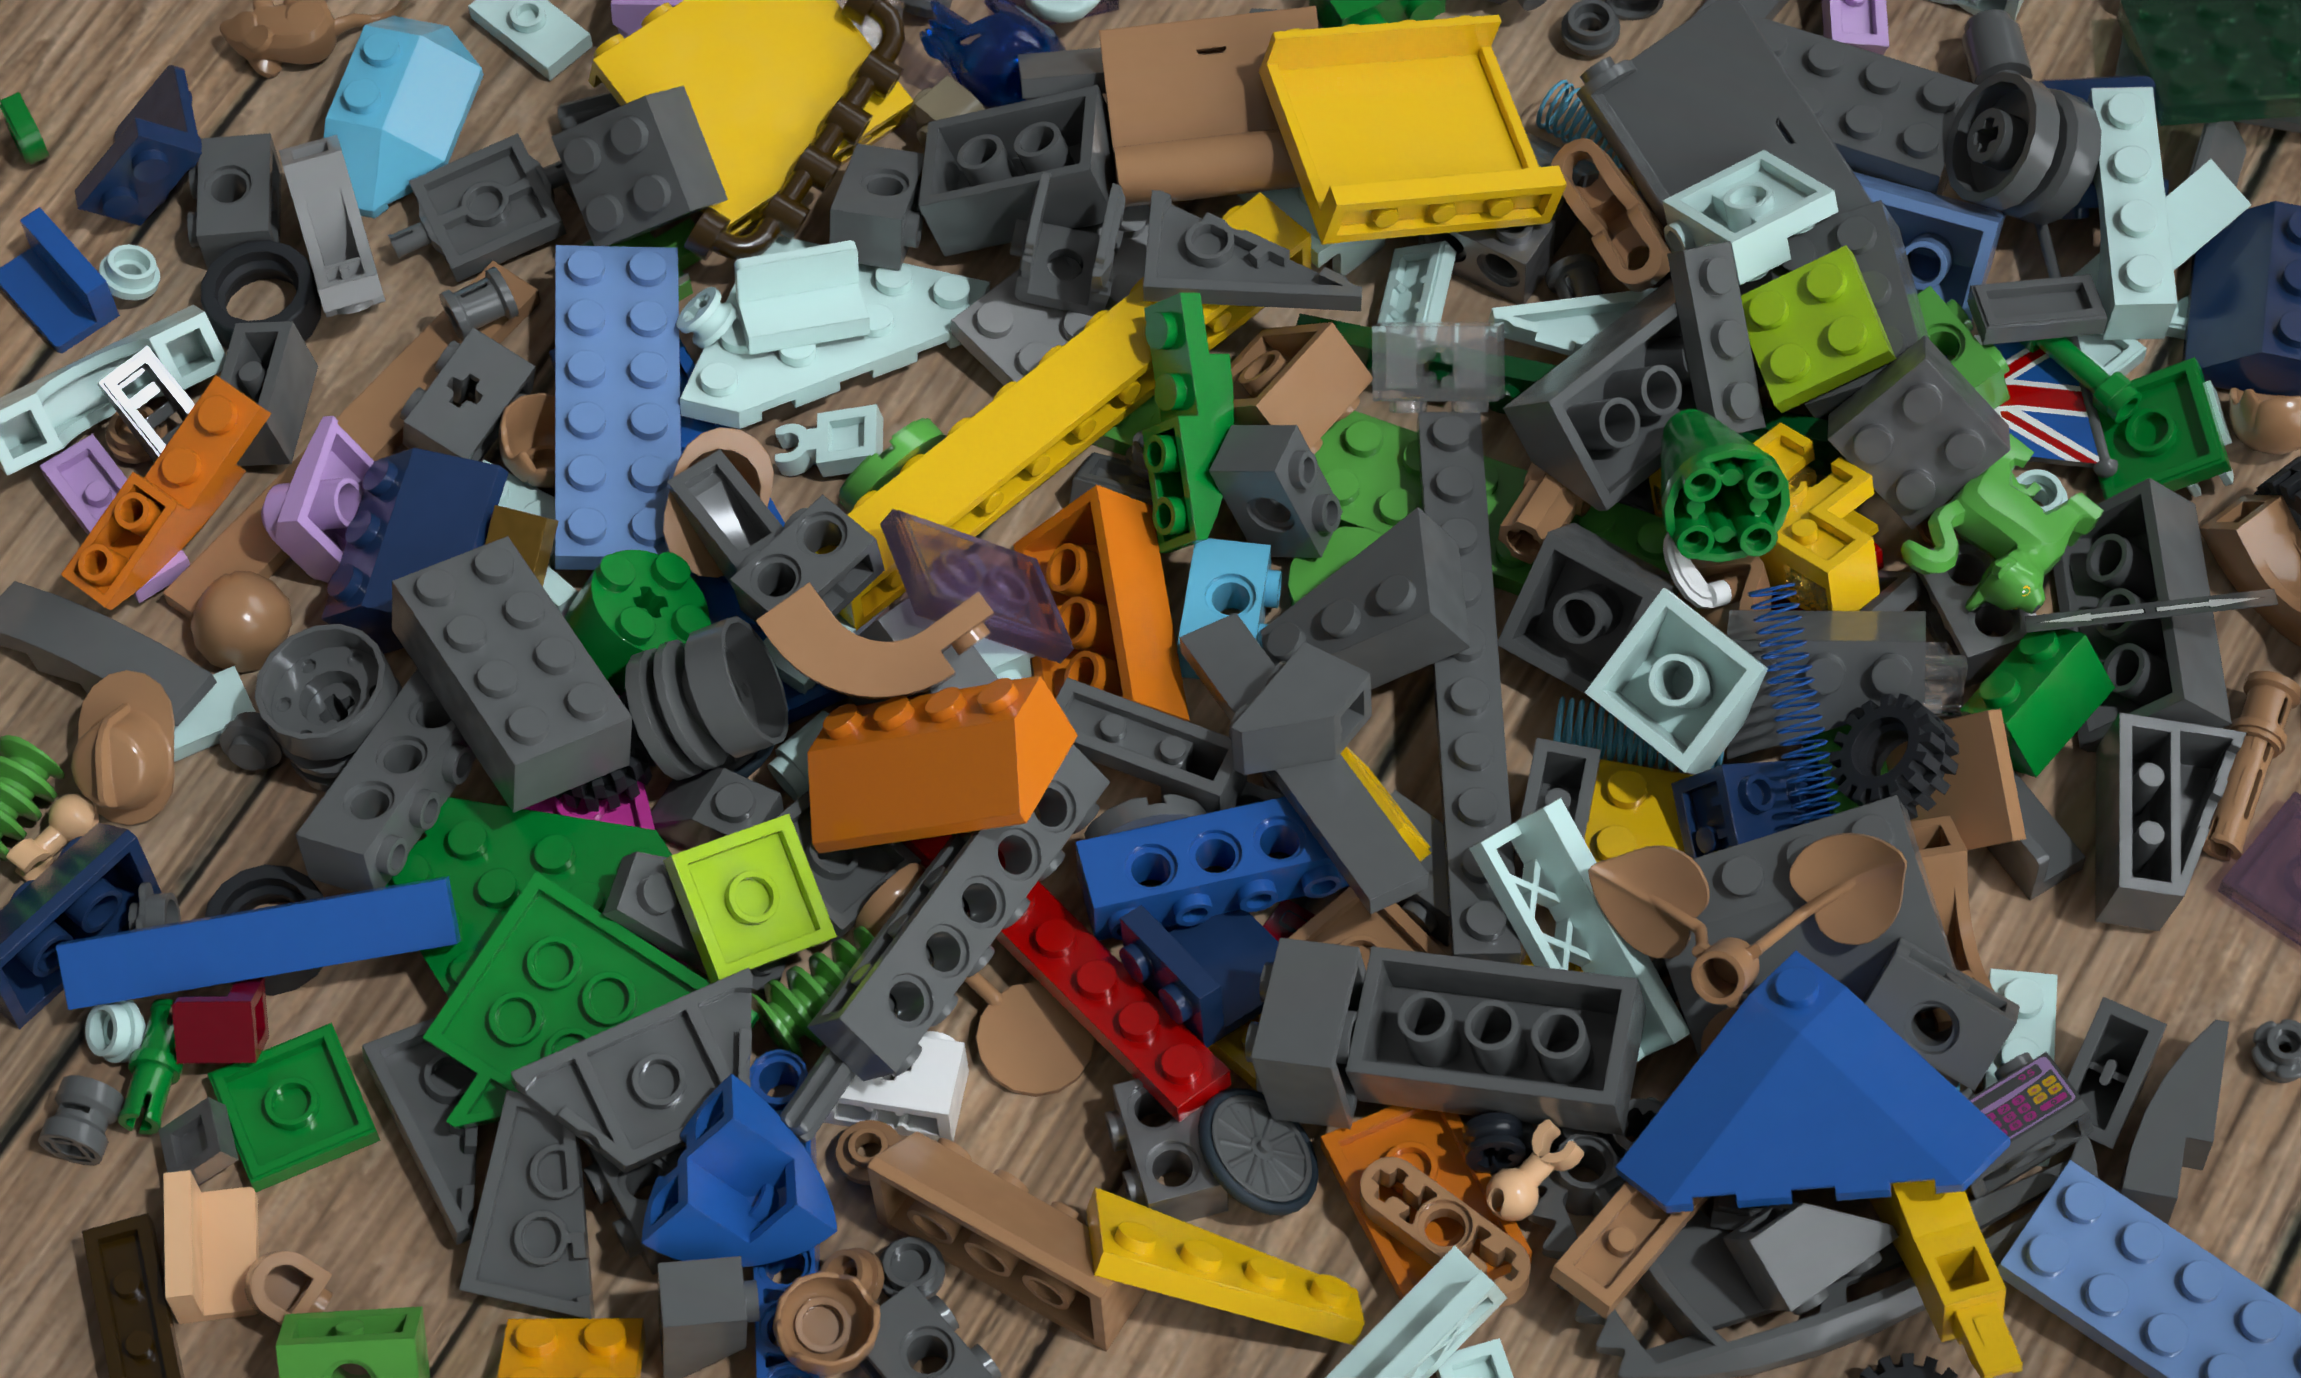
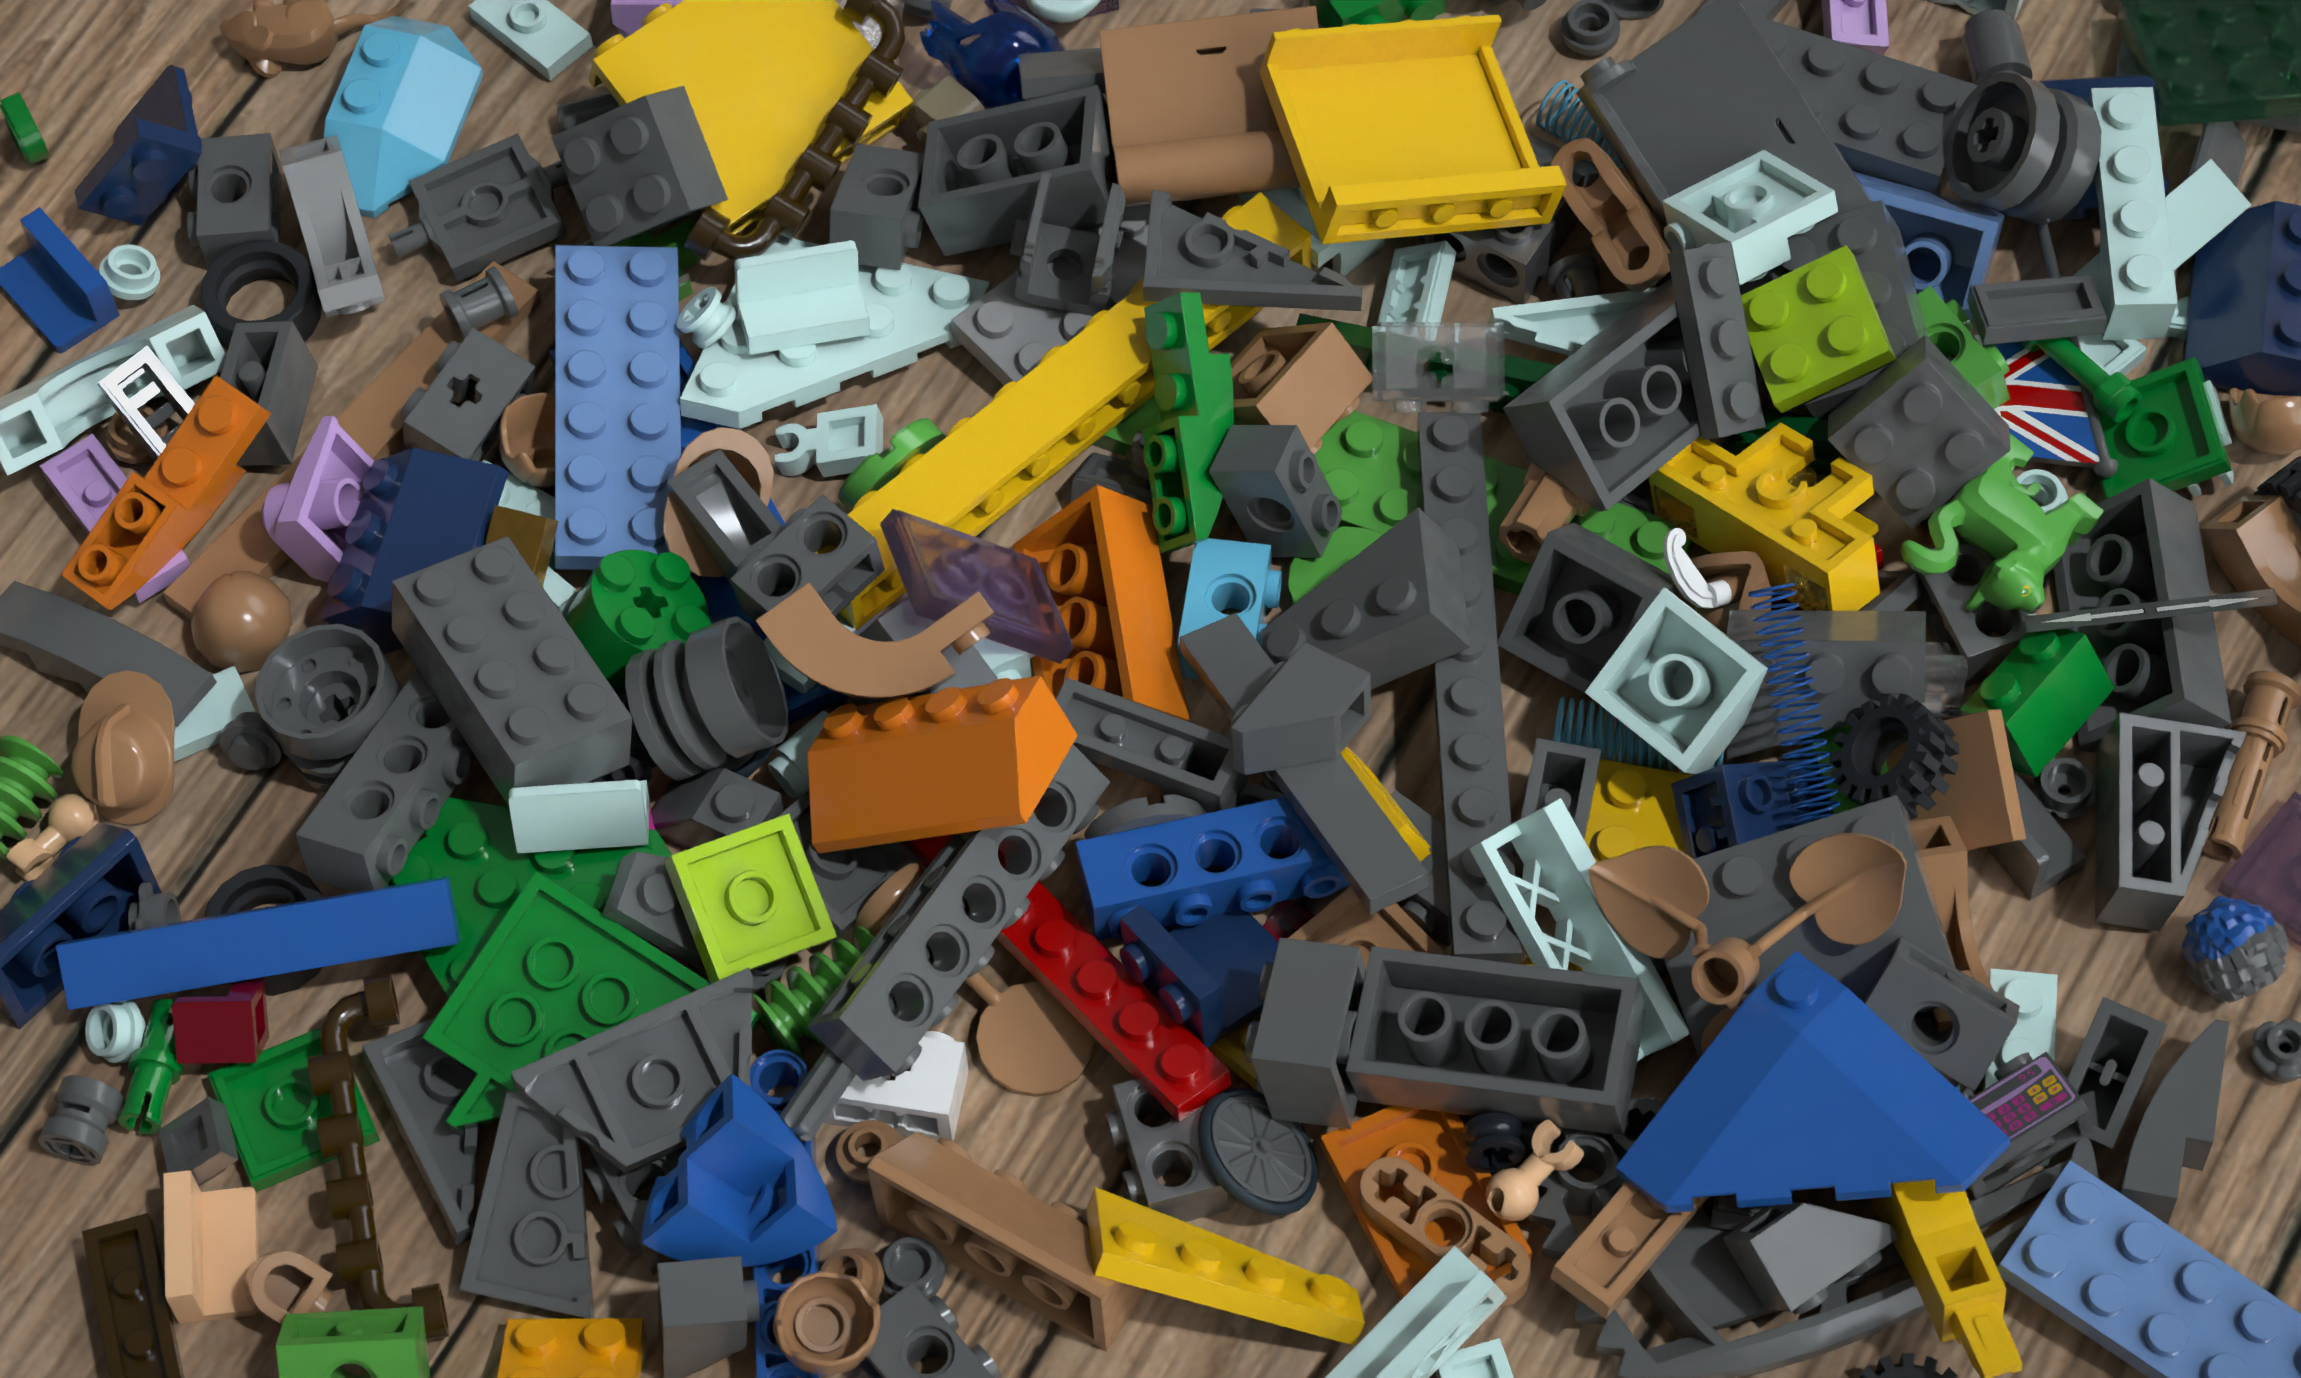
(343, 1137): none -> dark brown bar
(580, 816): none -> light aqua panel
(1719, 490): green cone -> none
(2072, 776): none -> dark grey plate
(2234, 949): none -> piece

